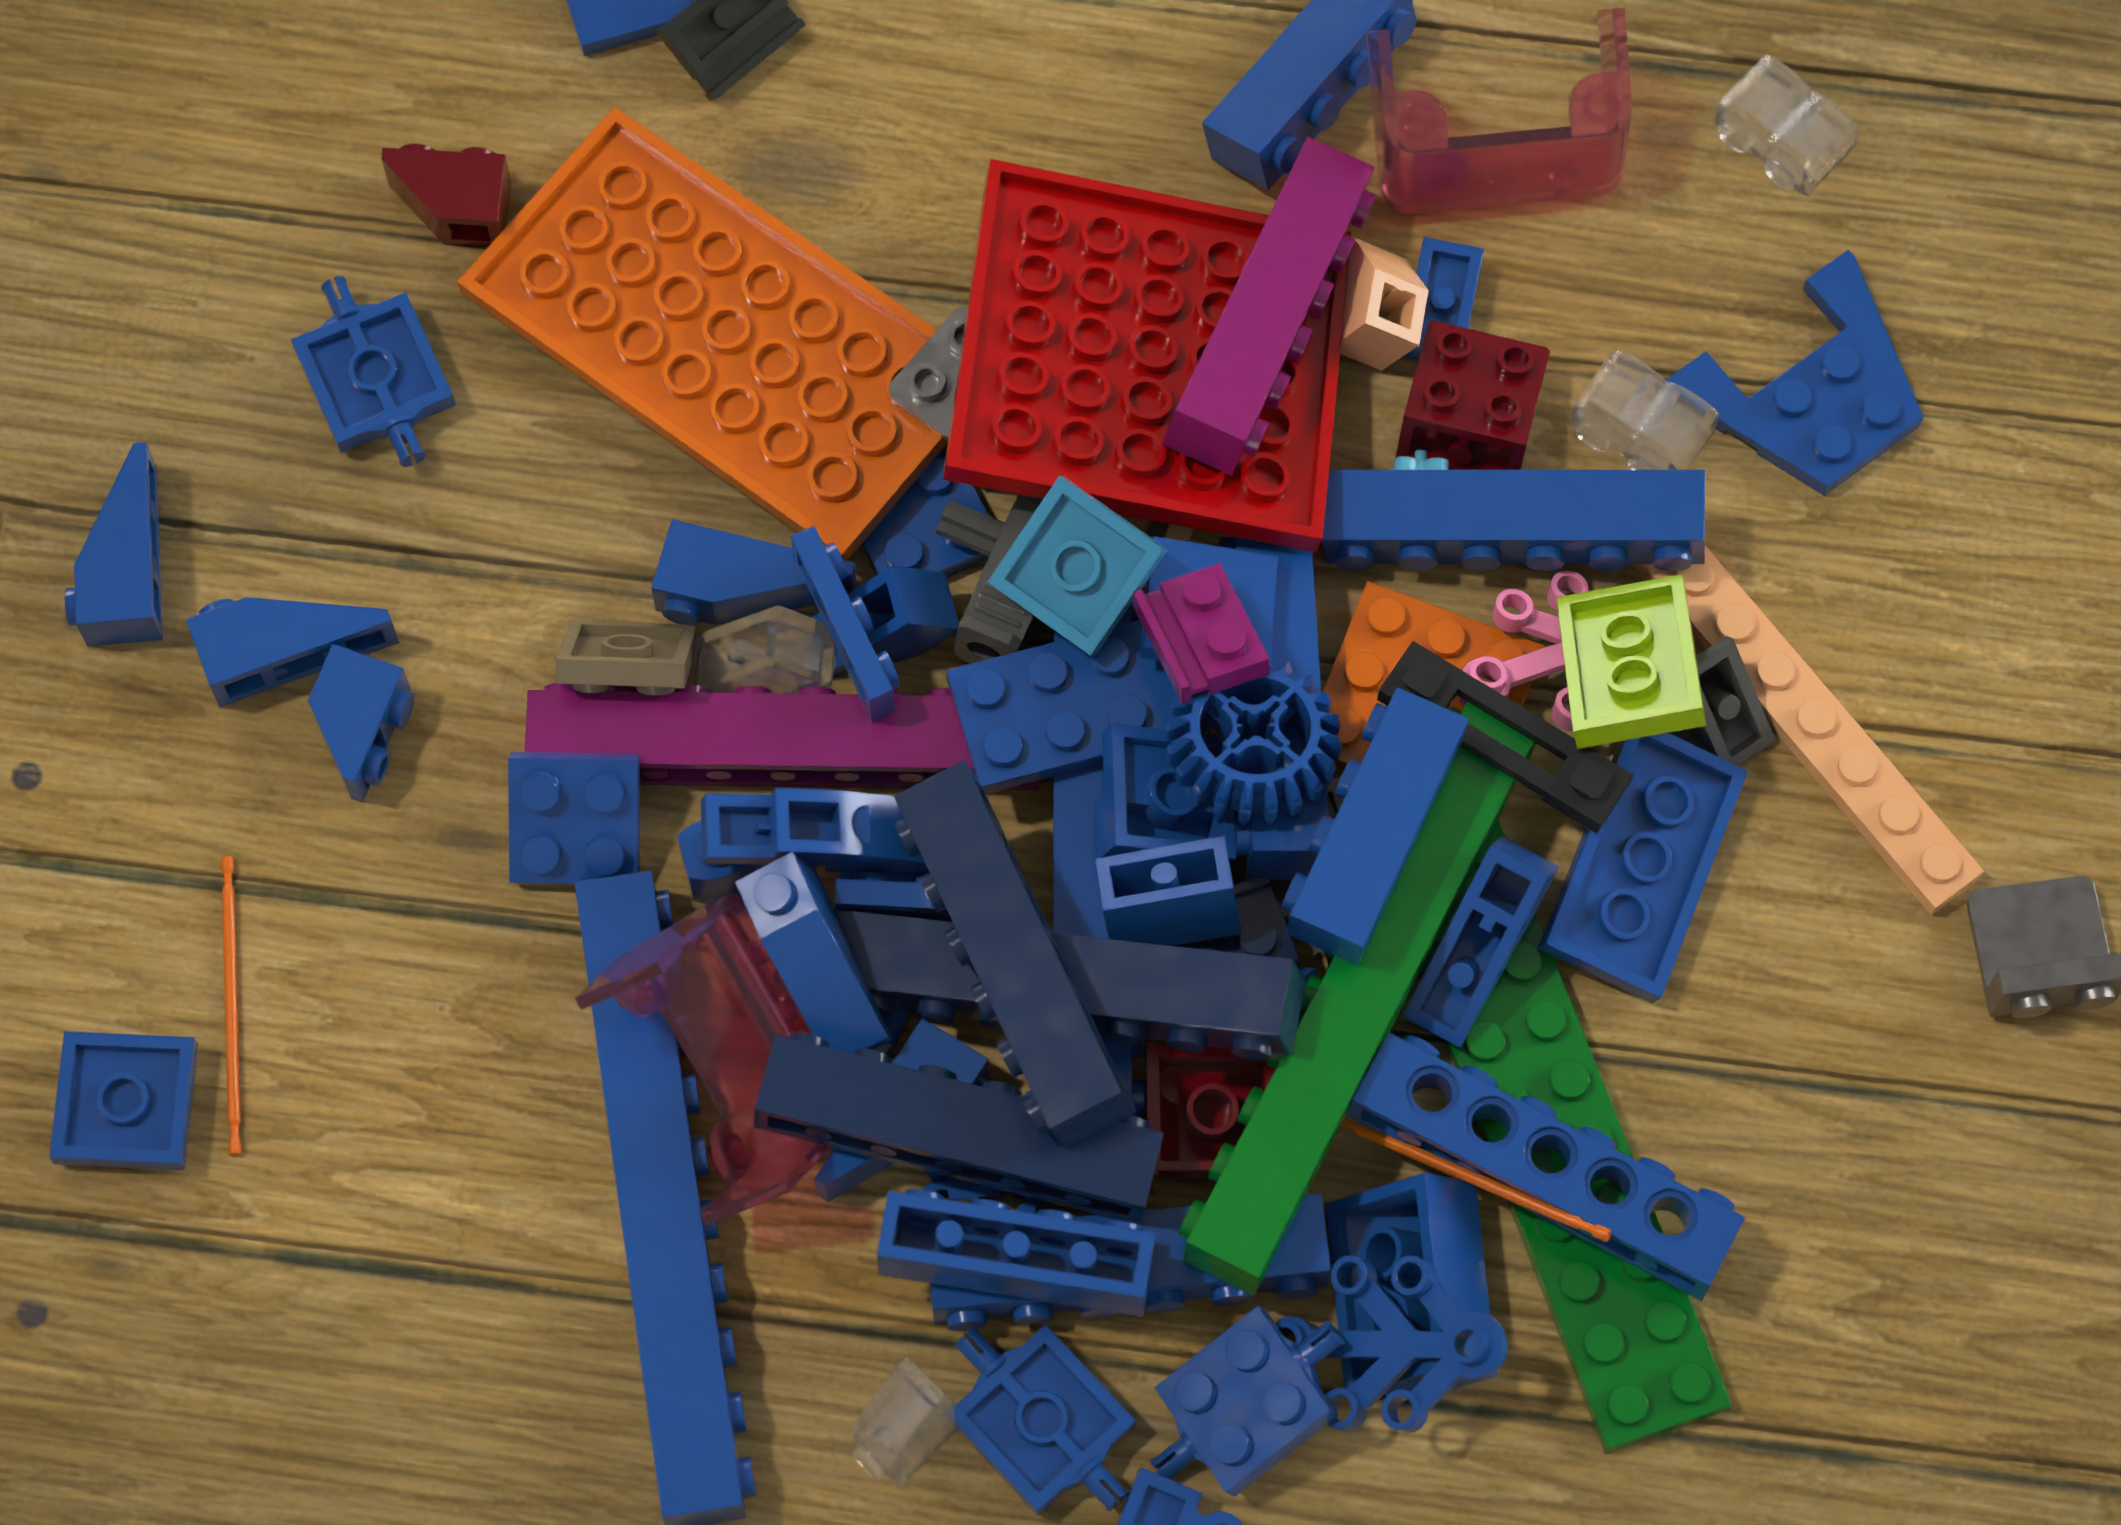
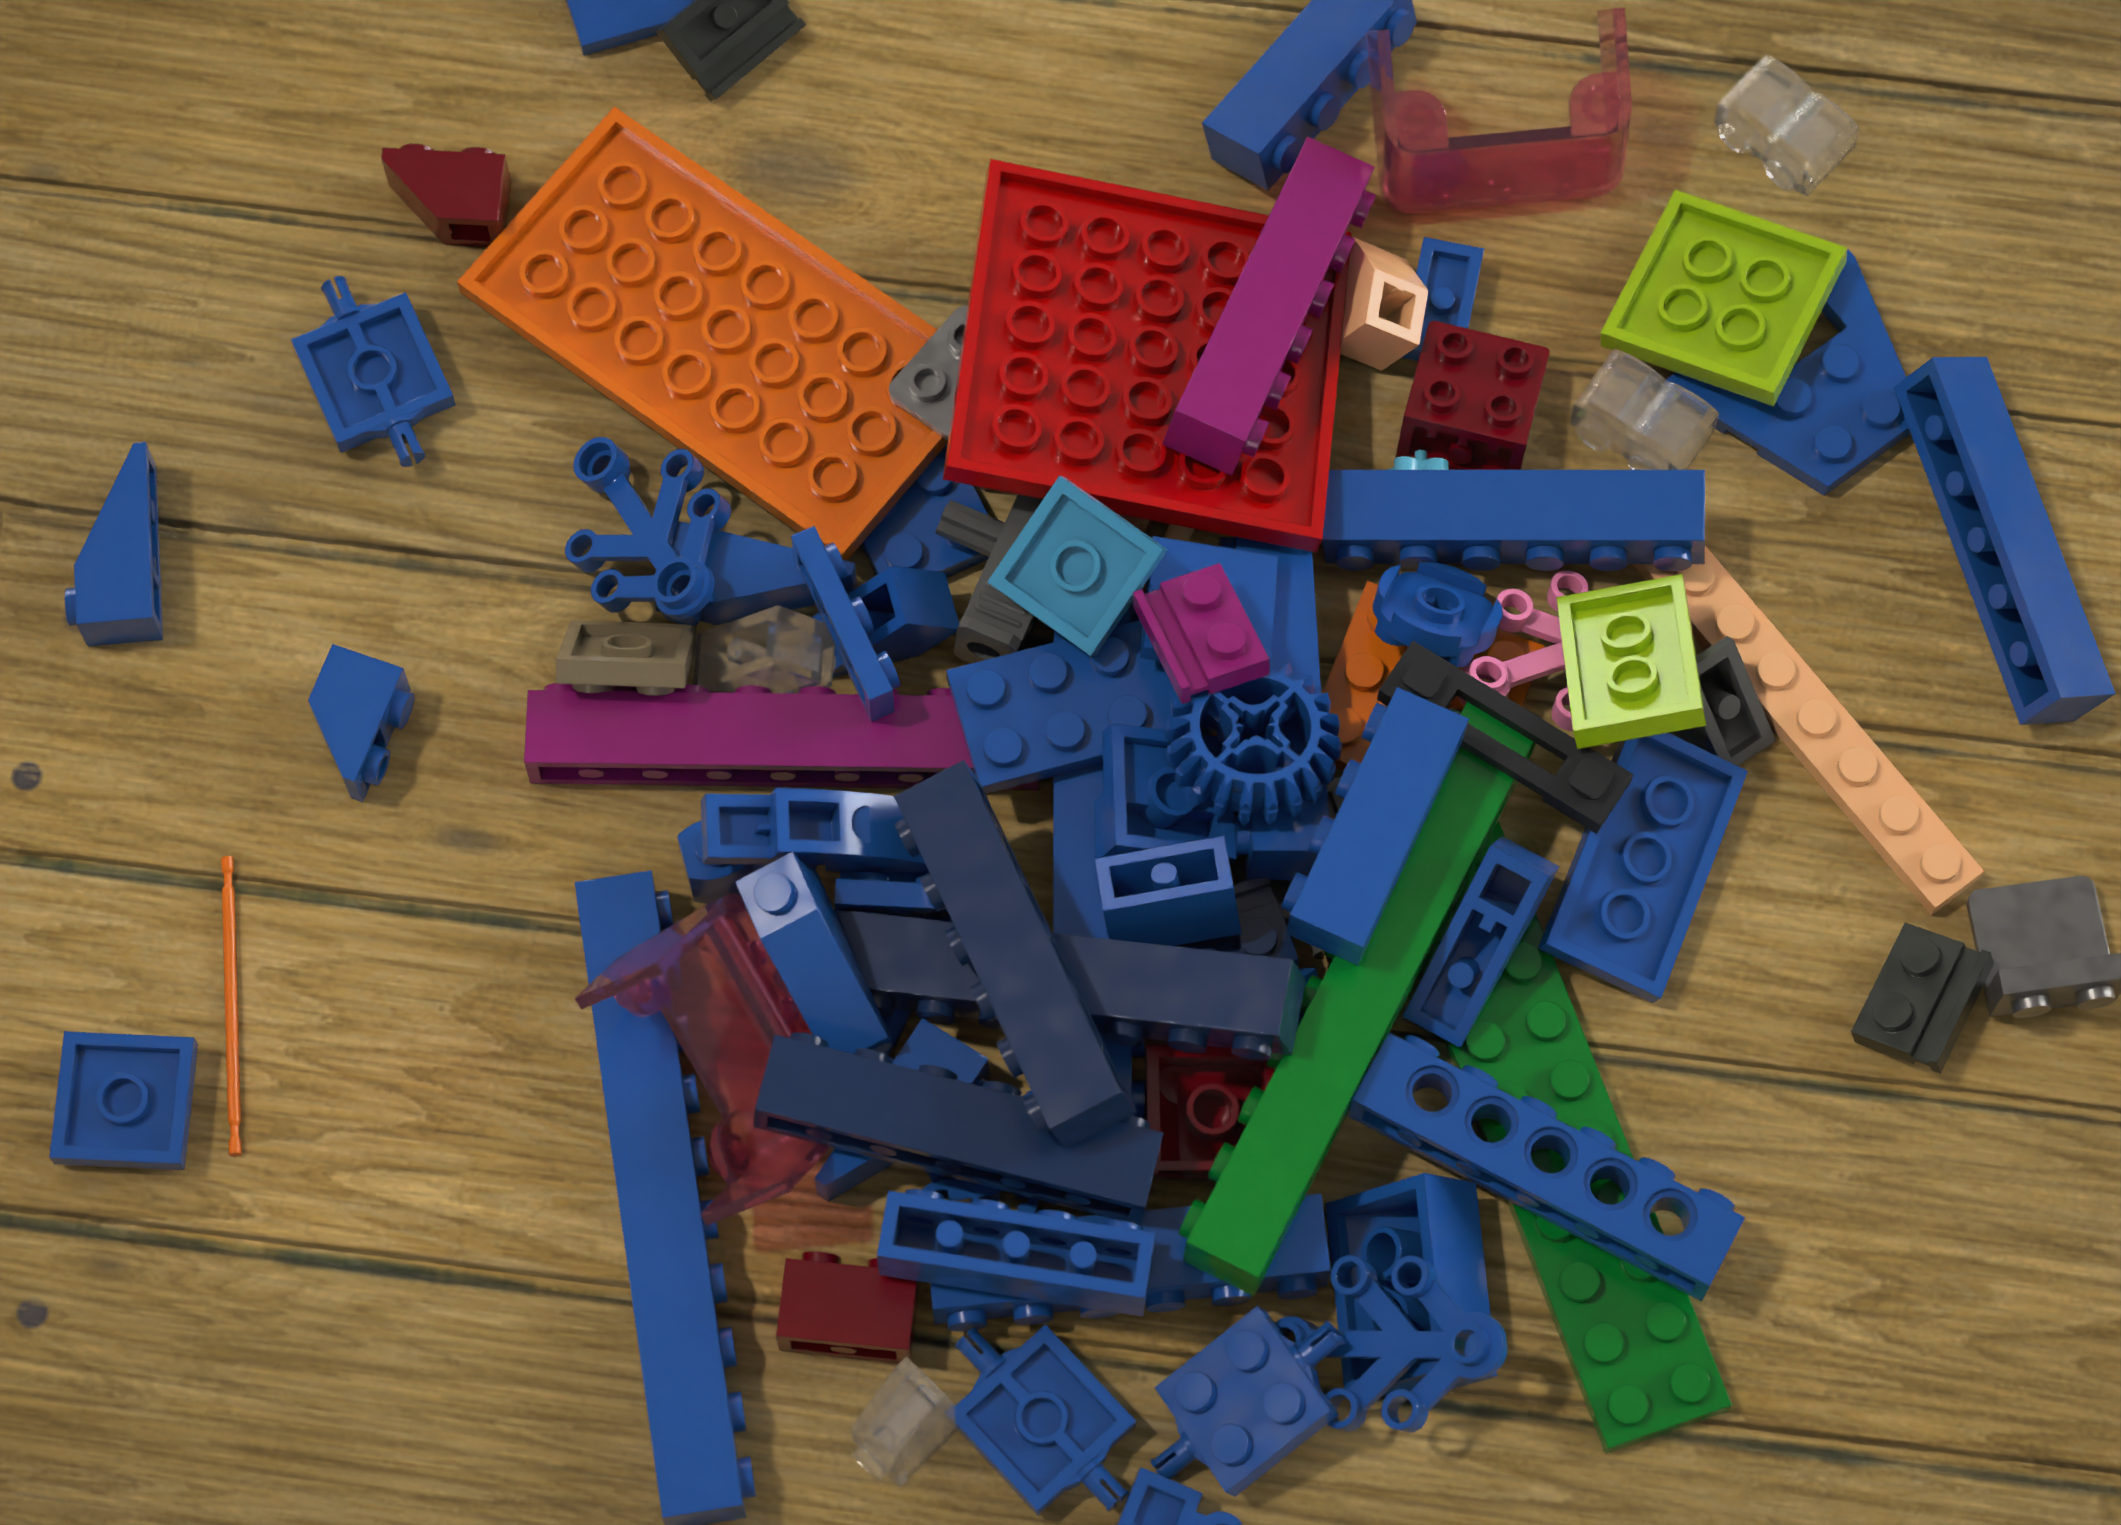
(271, 642): blue slope -> none
(573, 816): blue plate -> none
(681, 582): none -> blue plant
(845, 1310): none -> dark red brick
(1438, 610): none -> blue plate
(1477, 1180): orange piece -> none
(1724, 297): none -> lime plate
(1922, 997): none -> pearl dark grey plate
(2004, 540): none -> blue brick

